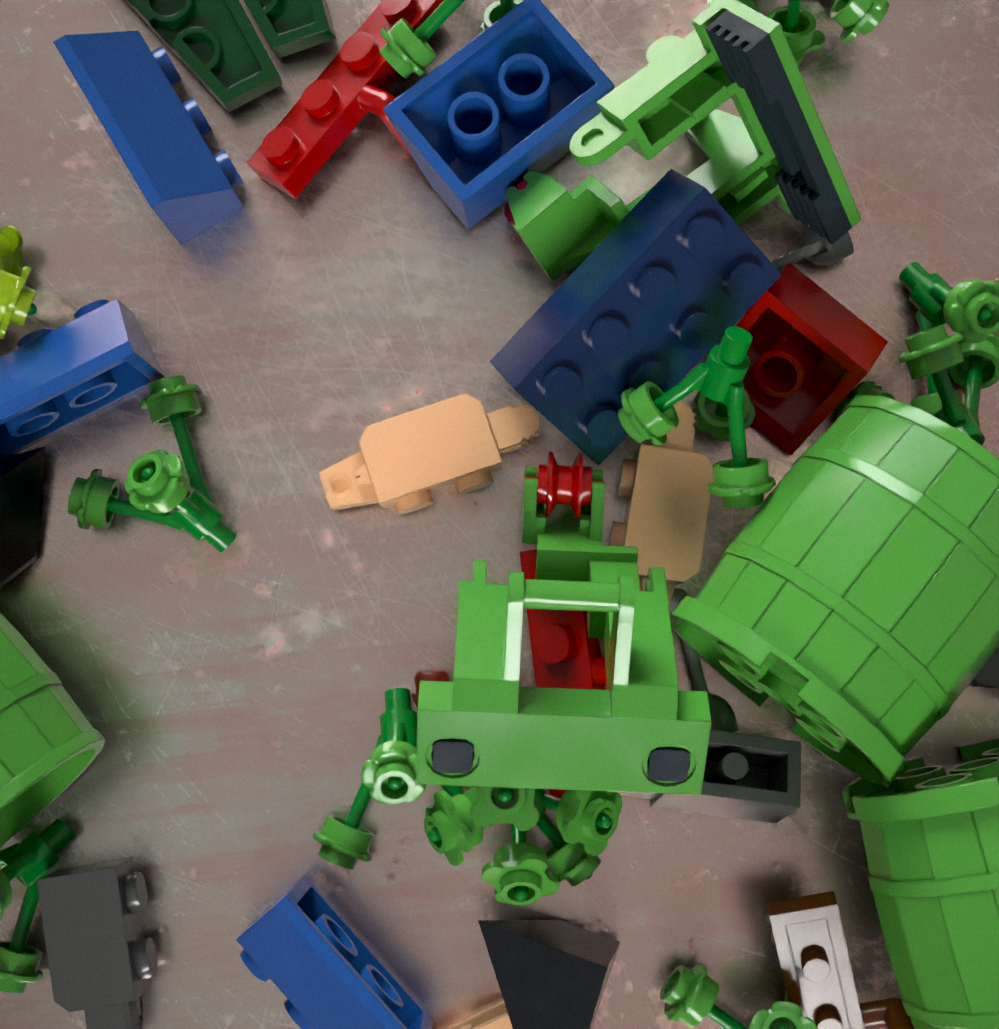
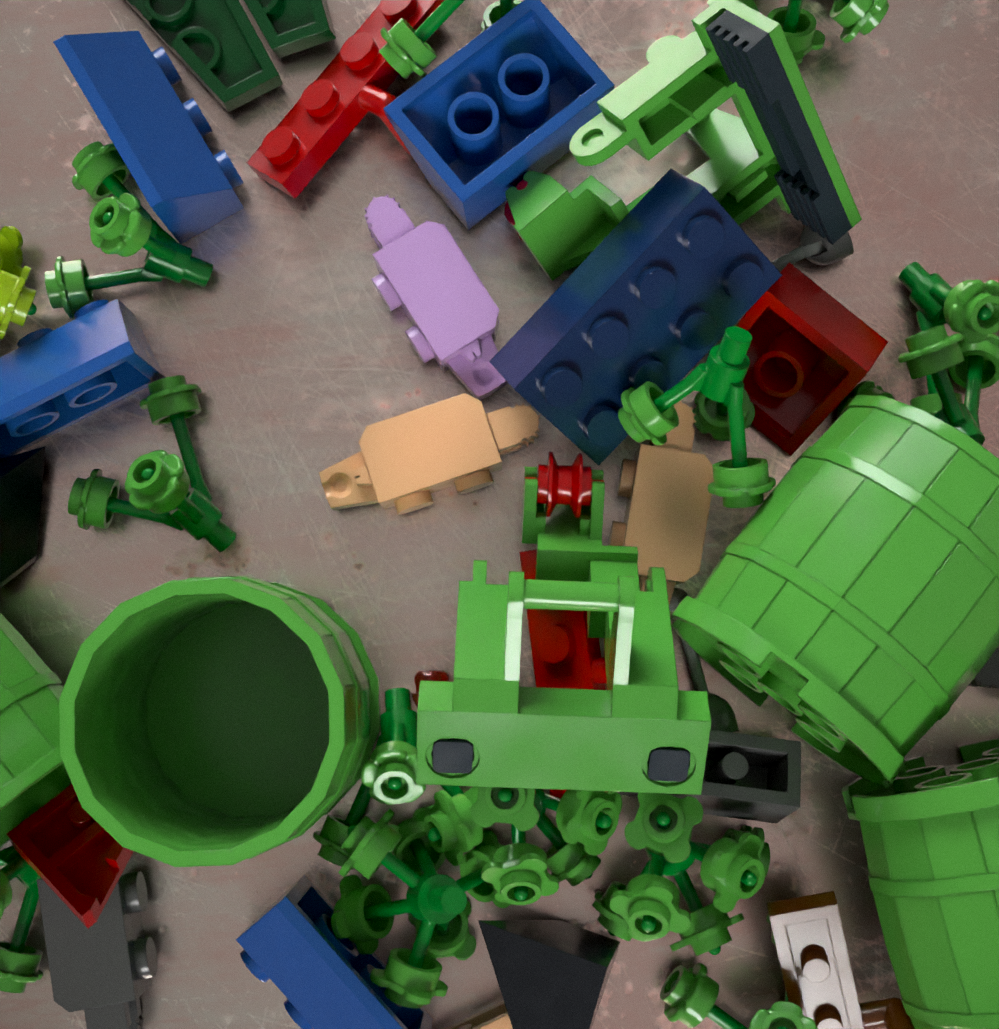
(72, 854): none -> red wing
(120, 228): none -> bright green plant
(217, 718): none -> bright green piece
(433, 903): none -> bright green plant
(439, 294): none -> lavender hinge
(650, 902): none -> bright green plant

